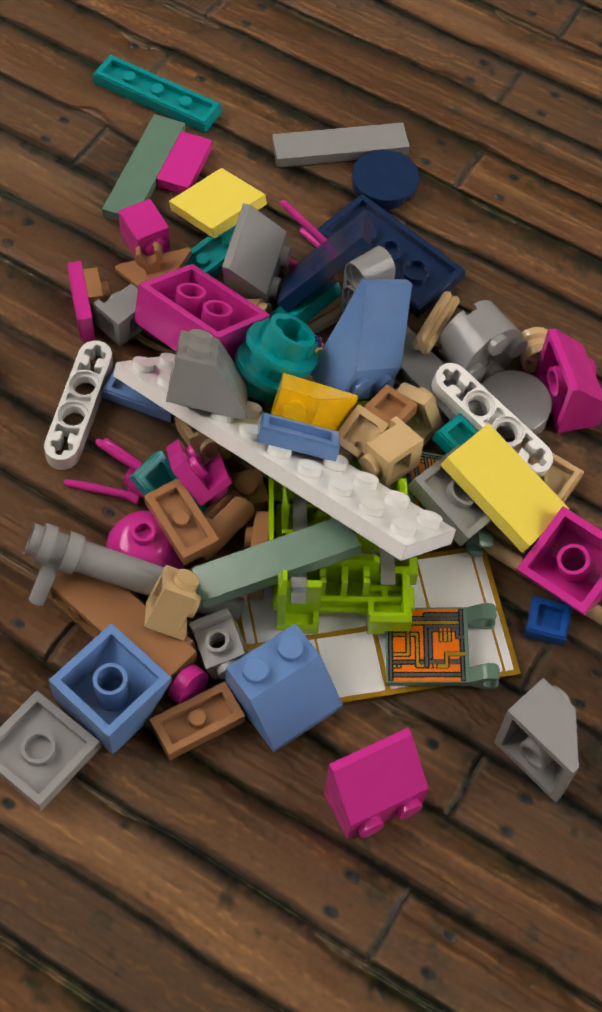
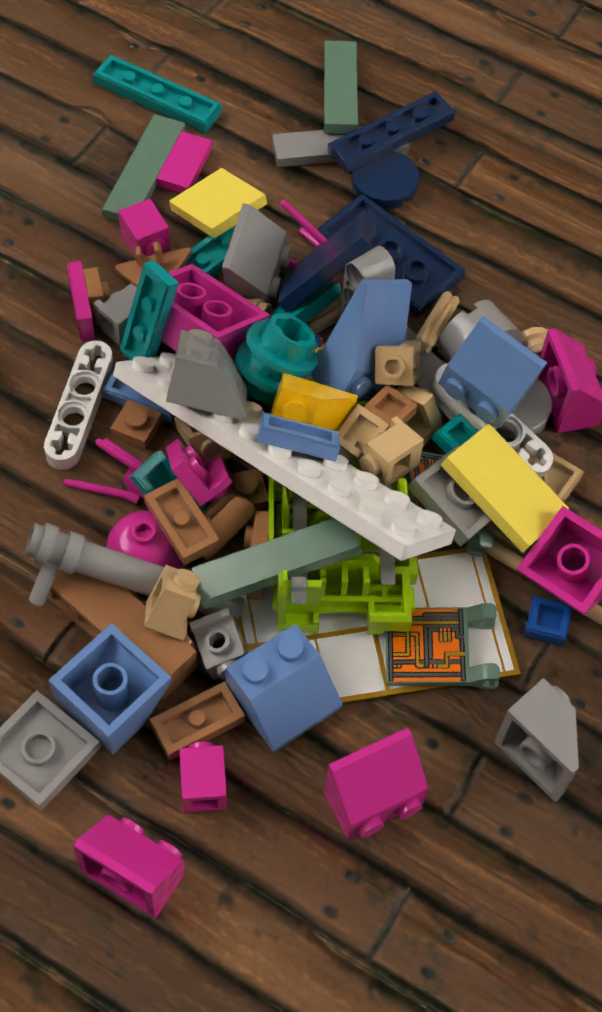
(130, 863): none -> dark pink slope
(136, 424): none -> medium nougat plate
(149, 312): none -> teal tile
(188, 683): dark pink tile -> none
(203, 778): none -> dark pink brick
(340, 87): none -> sand green tile
(391, 132): none -> dark blue tile
(398, 363): none -> tan bracket
(491, 373): none -> medium blue slope

